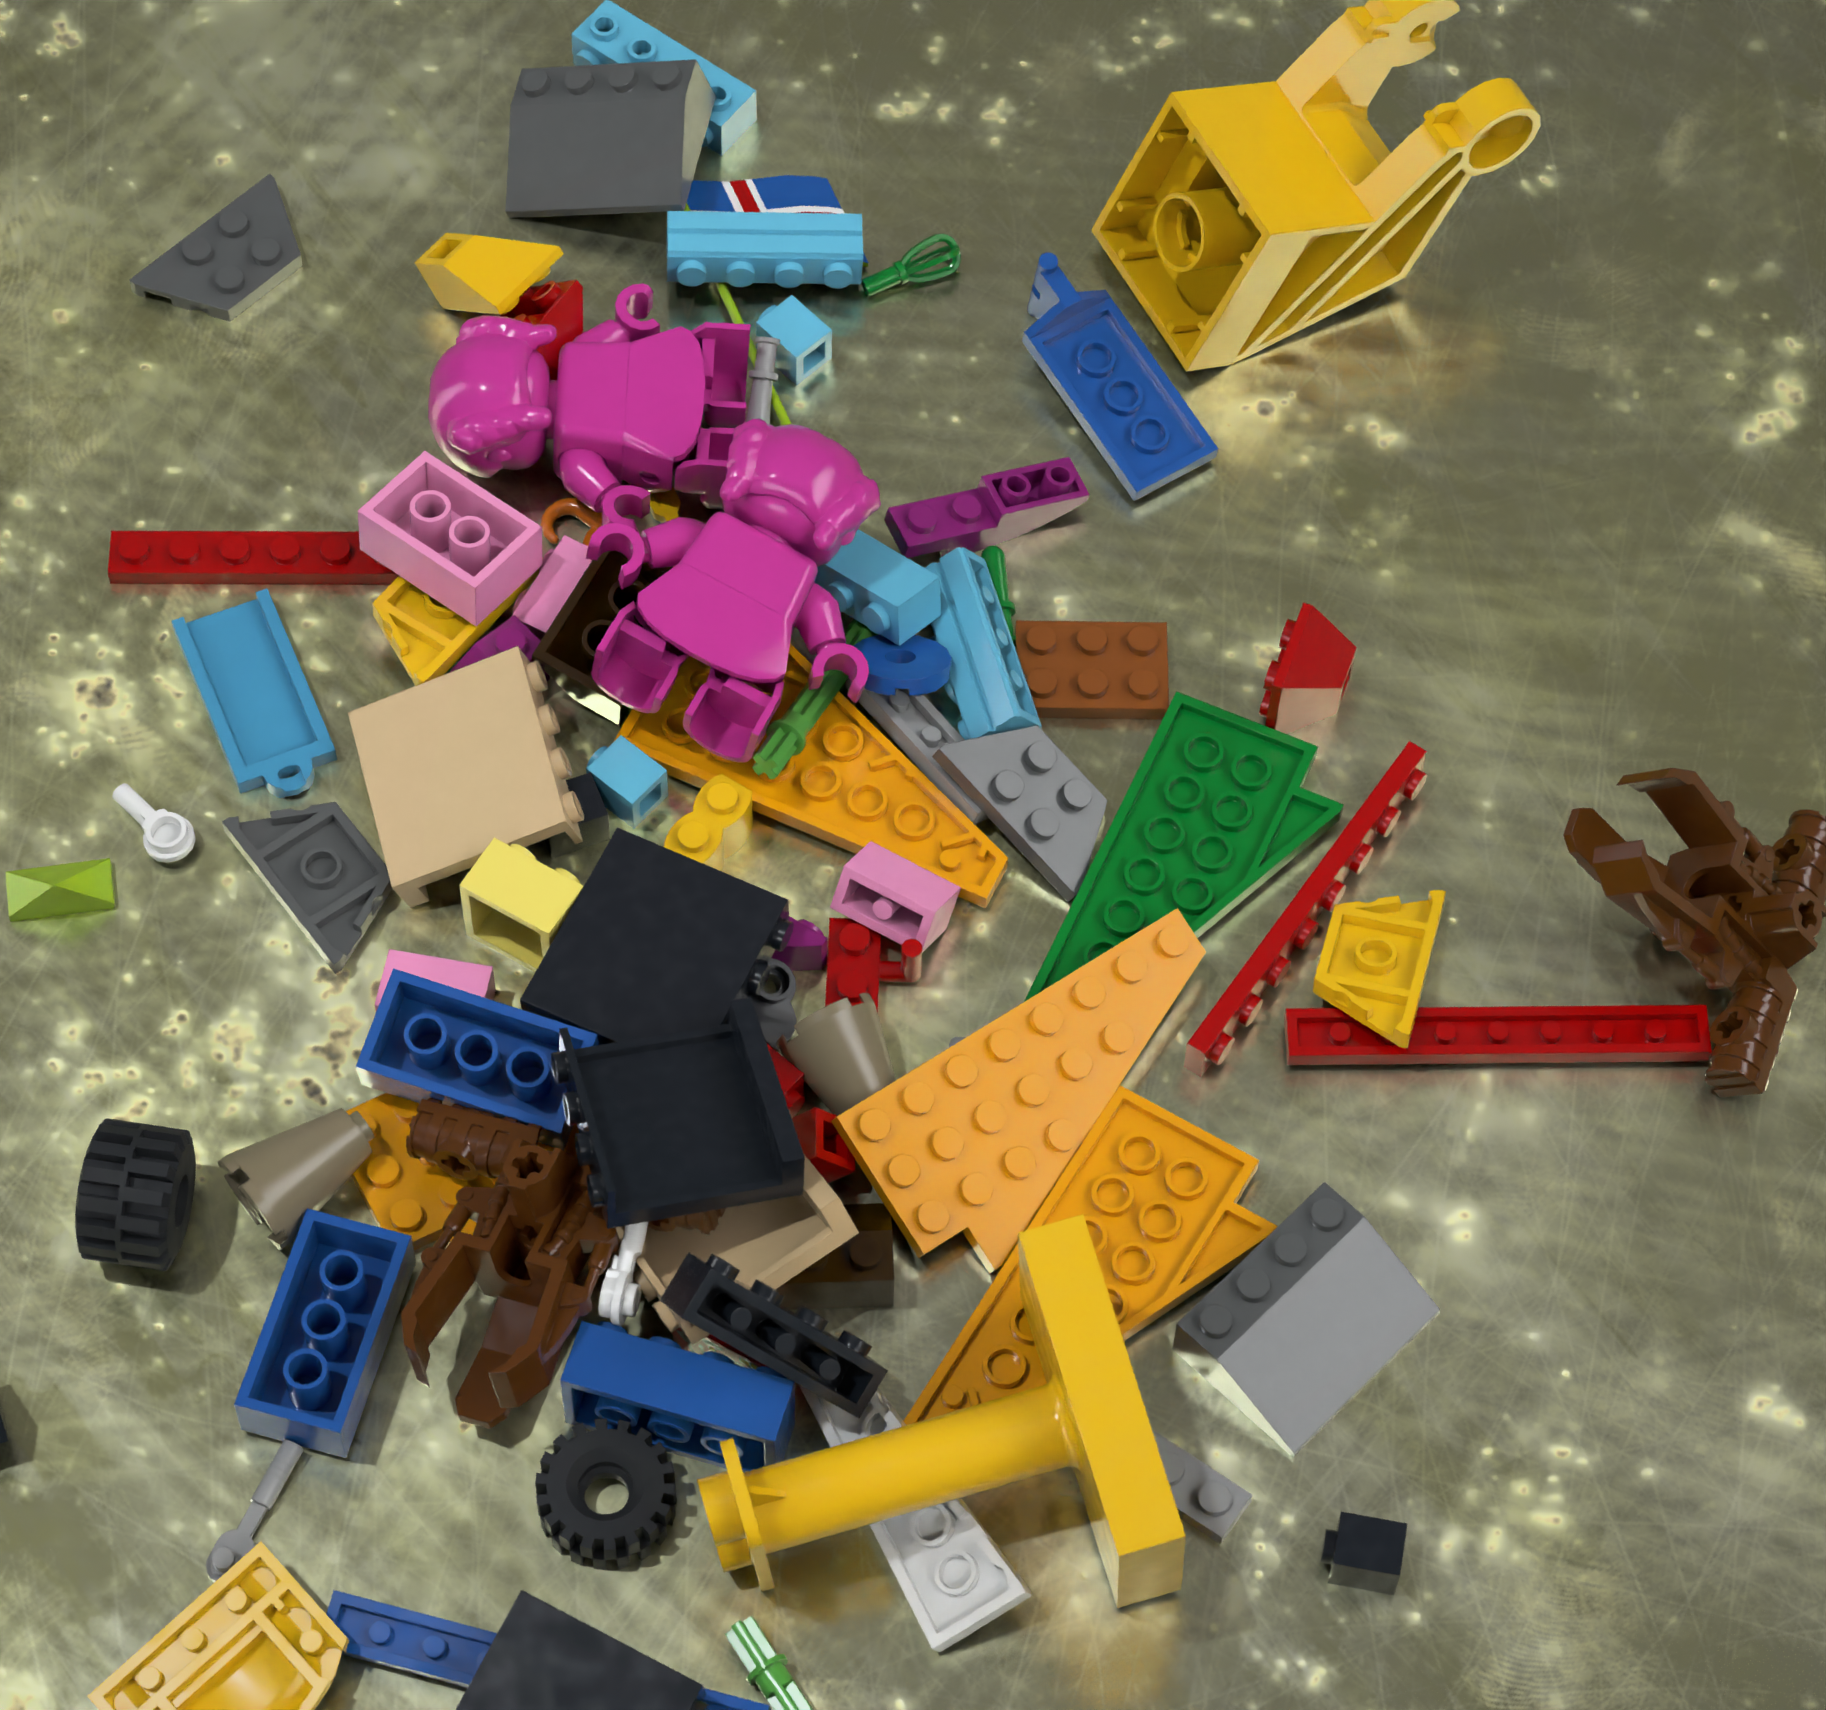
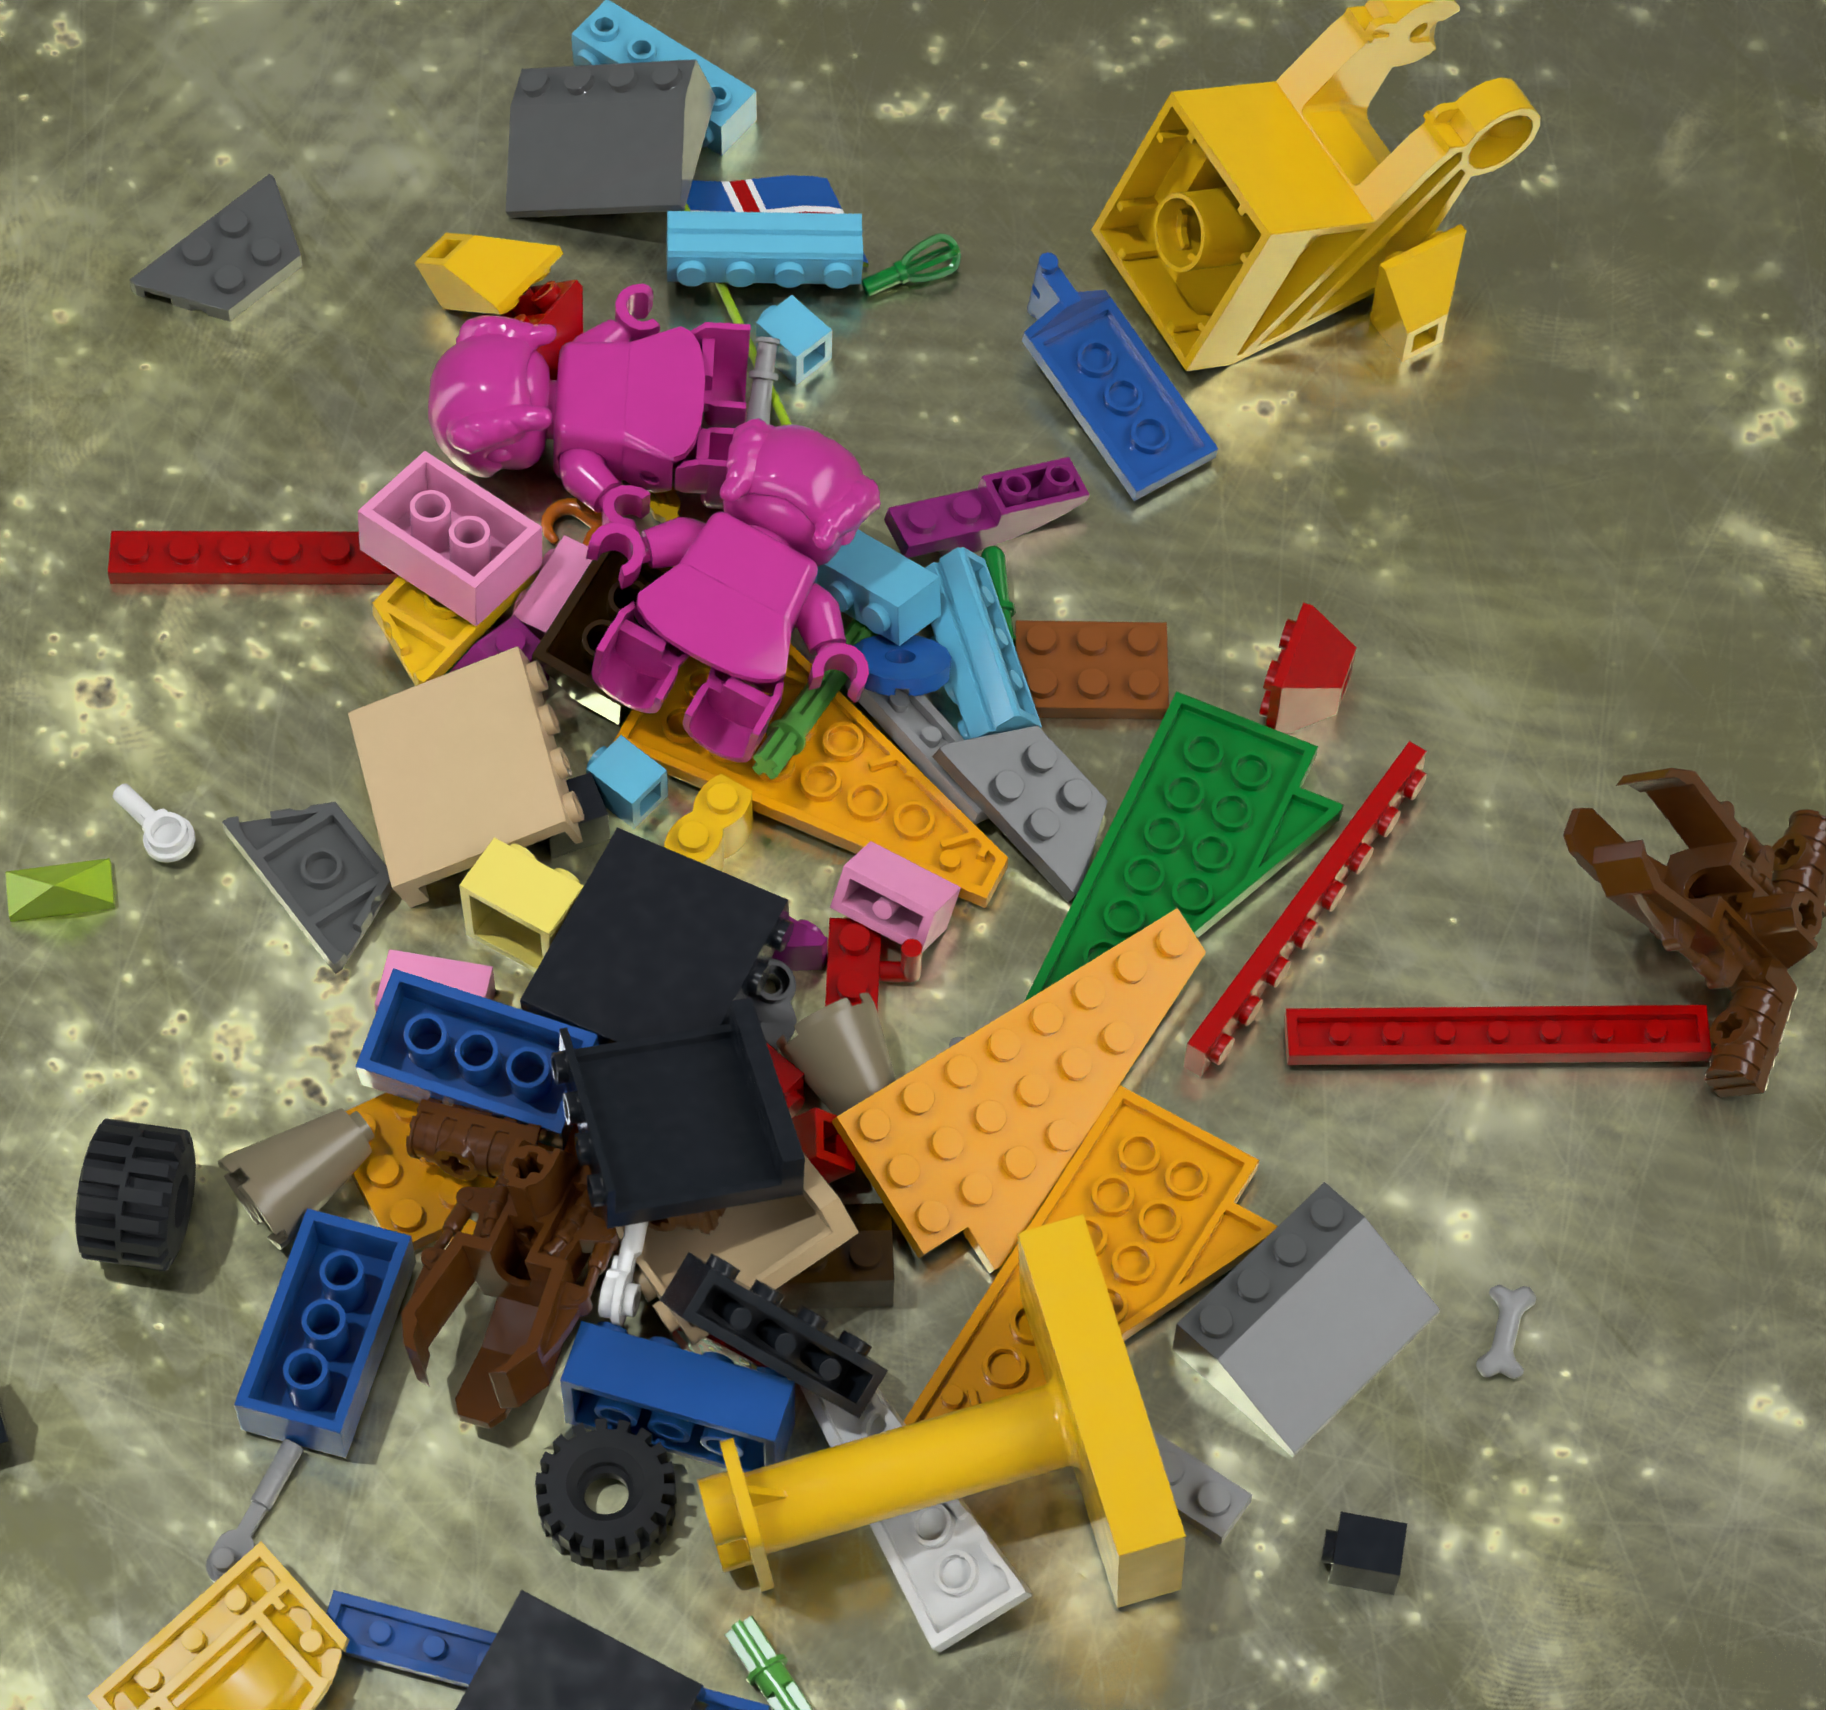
(256, 696): dark azure piece -> none
(1379, 961): yellow wing -> none
(1417, 293): none -> yellow slope
(1501, 1355): none -> light grey piece

